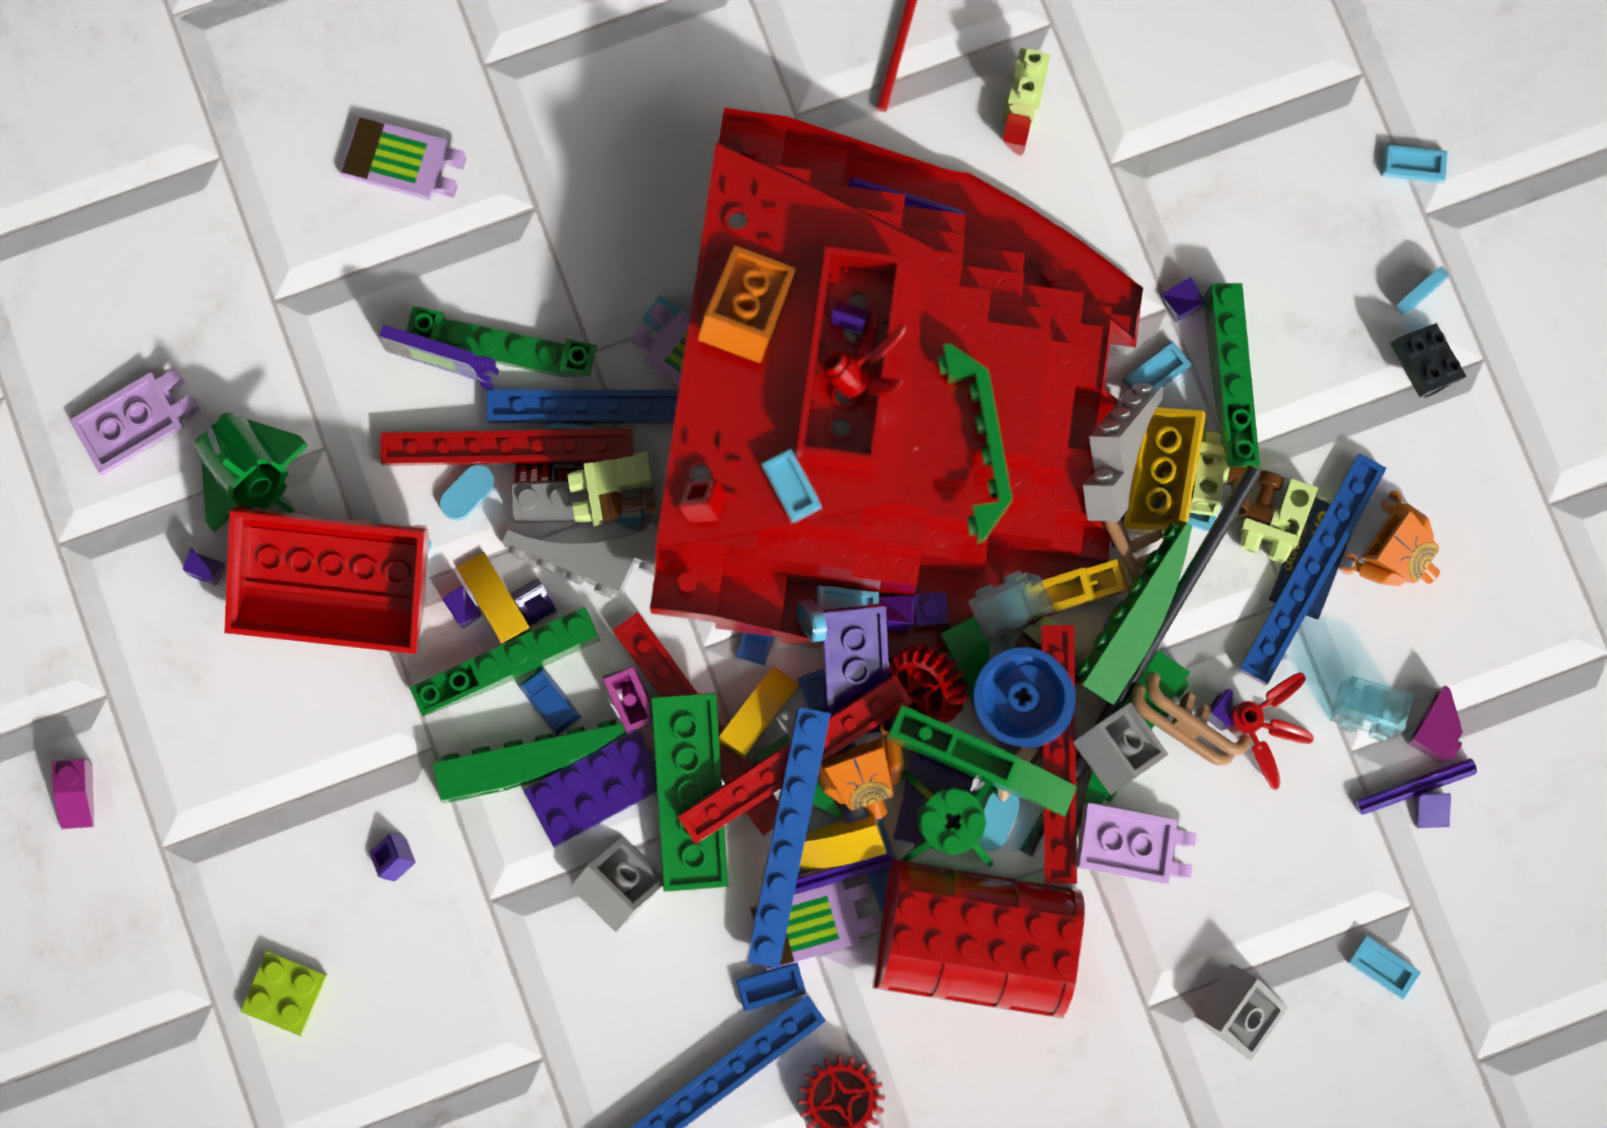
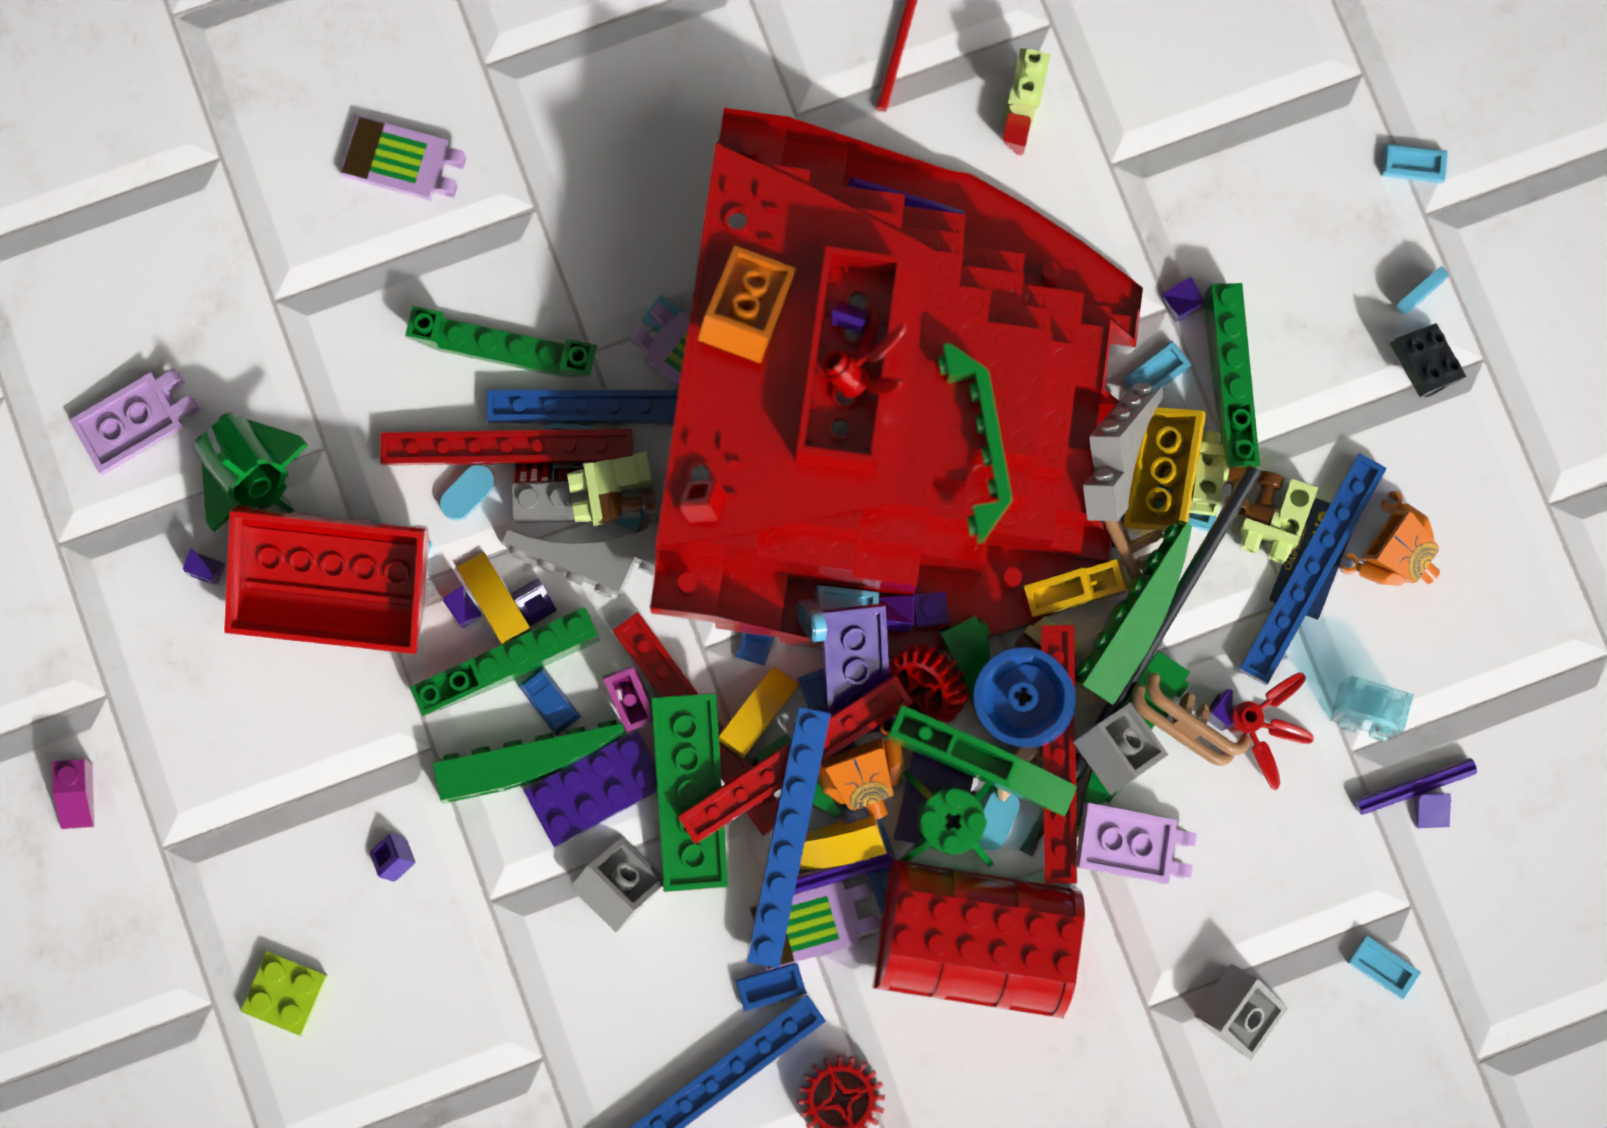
(439, 355): dark purple tile -> none
(791, 485): medium azure tile -> none
(1010, 604): clear light blue brick -> none
(1439, 728): magenta slope -> none

